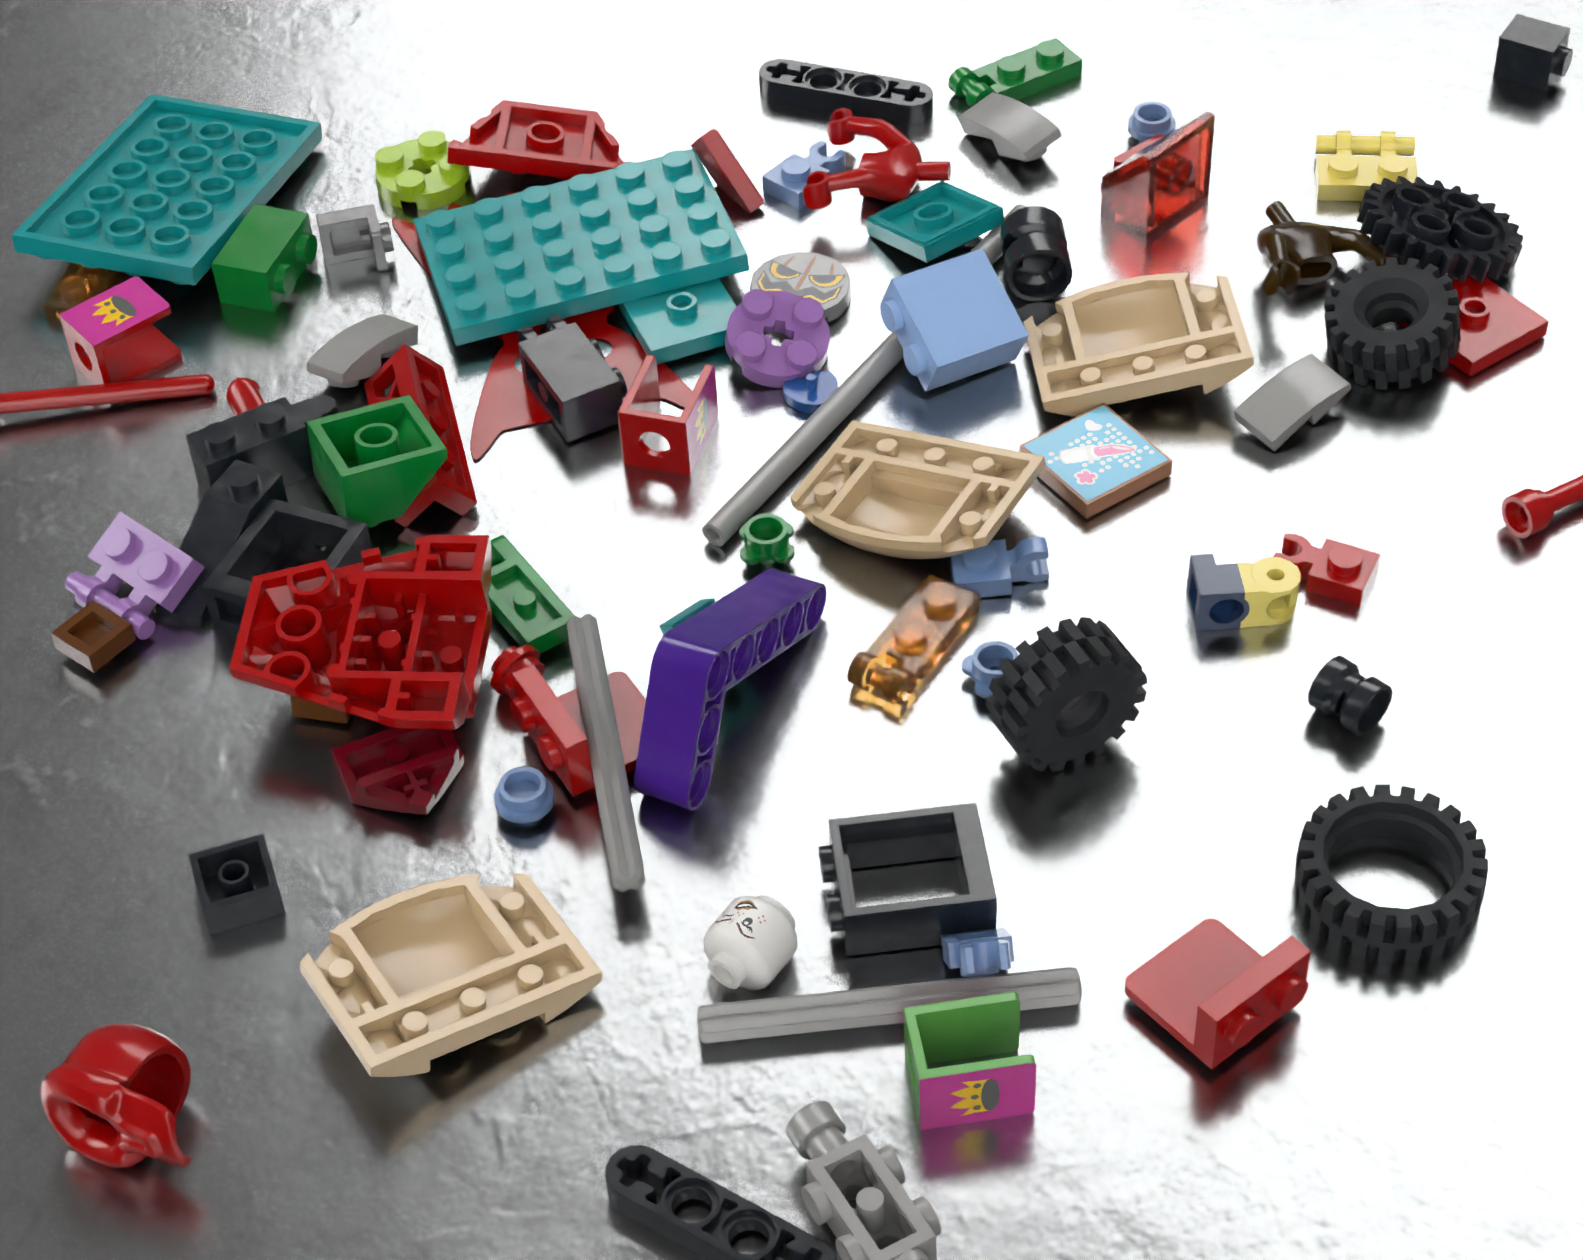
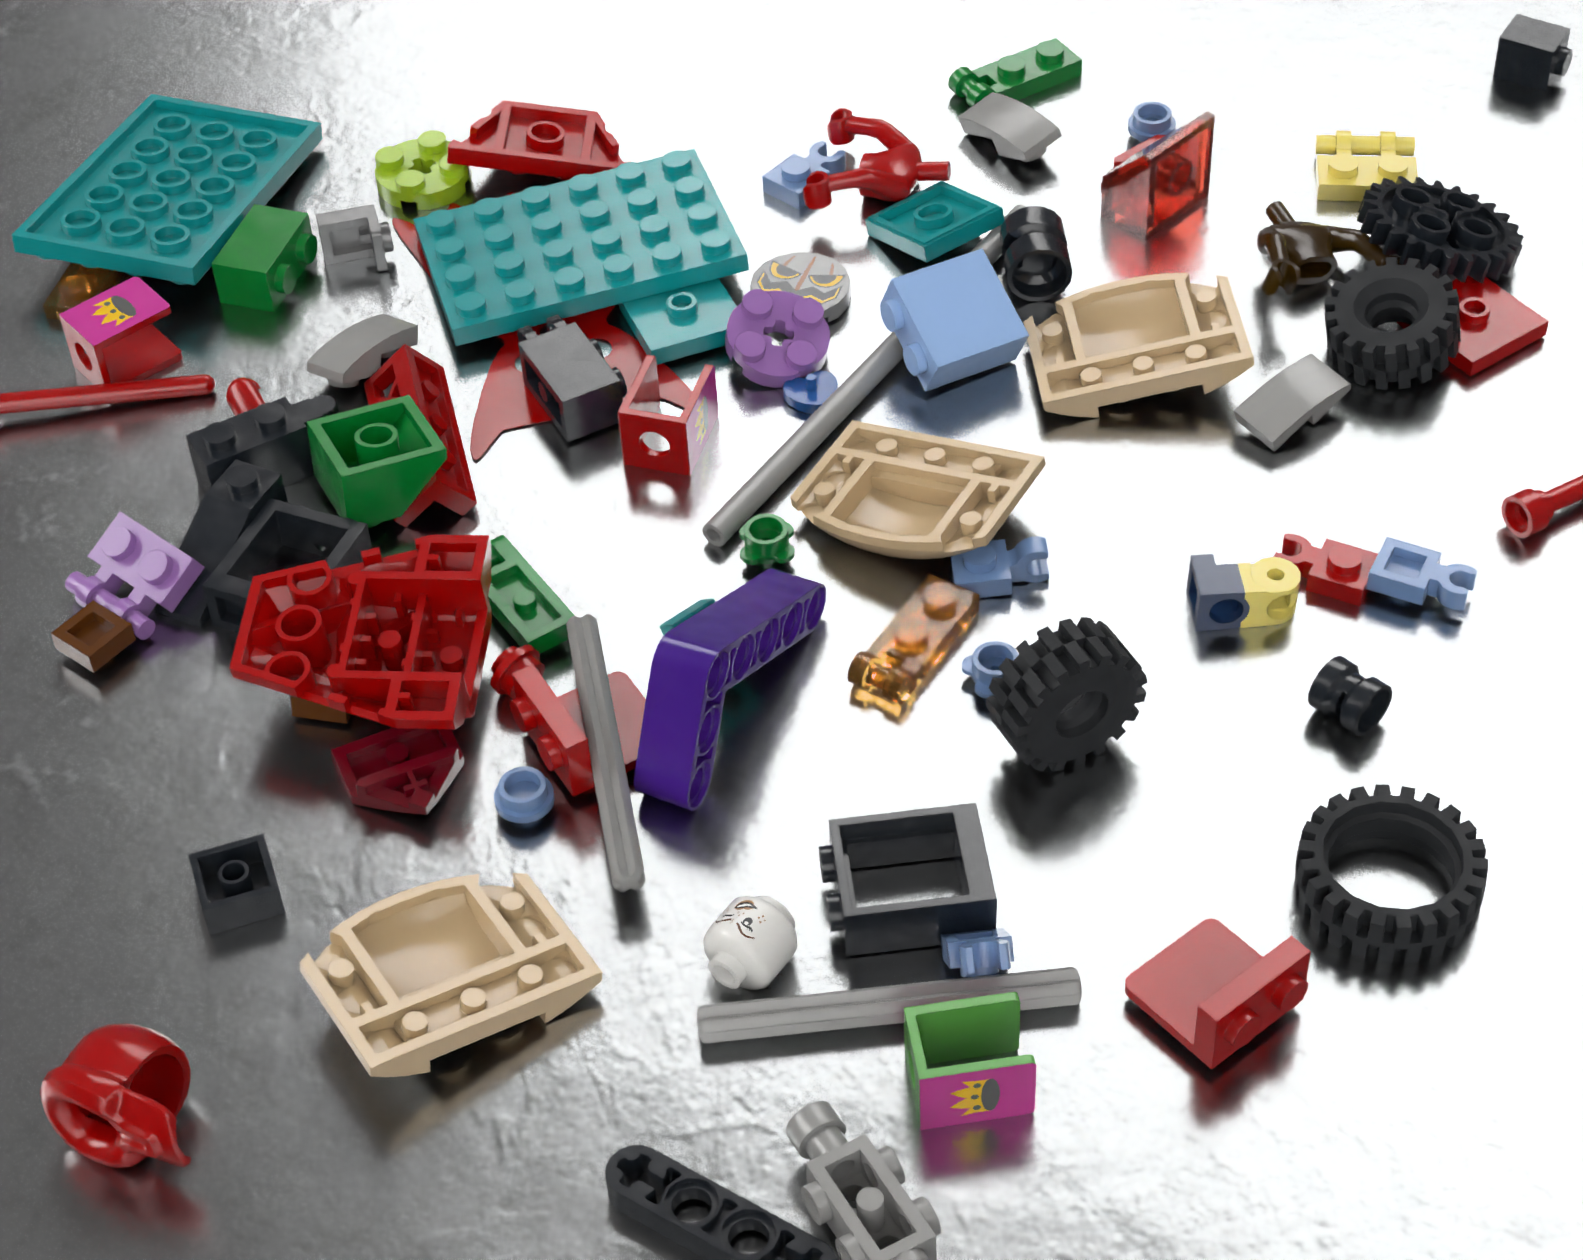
(727, 170): tile -> none
(797, 85): black beam -> none
(1097, 460): tile -> none
(1416, 571): none -> medium blue plate

